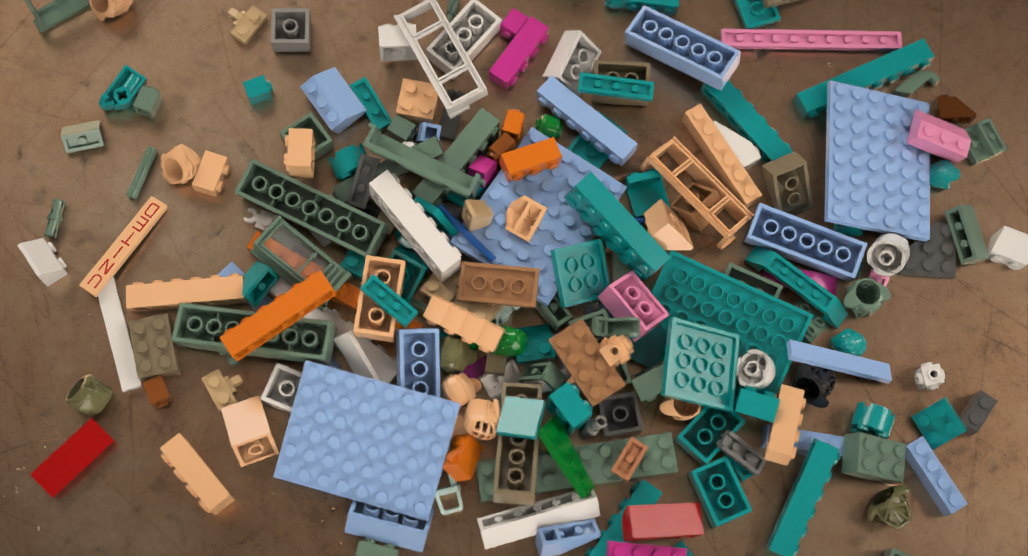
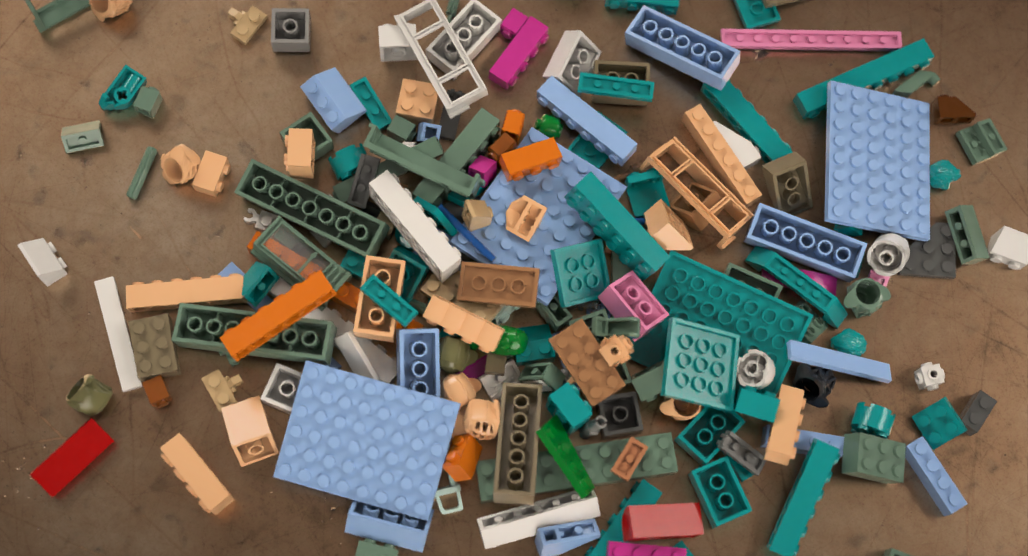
(54, 218): sand green pin -> none
(123, 246): light nougat tile -> none
(258, 89): teal brick -> none
(520, 417): tile -> none
(892, 508): olive piece -> none
(938, 137): bright pink slope -> none

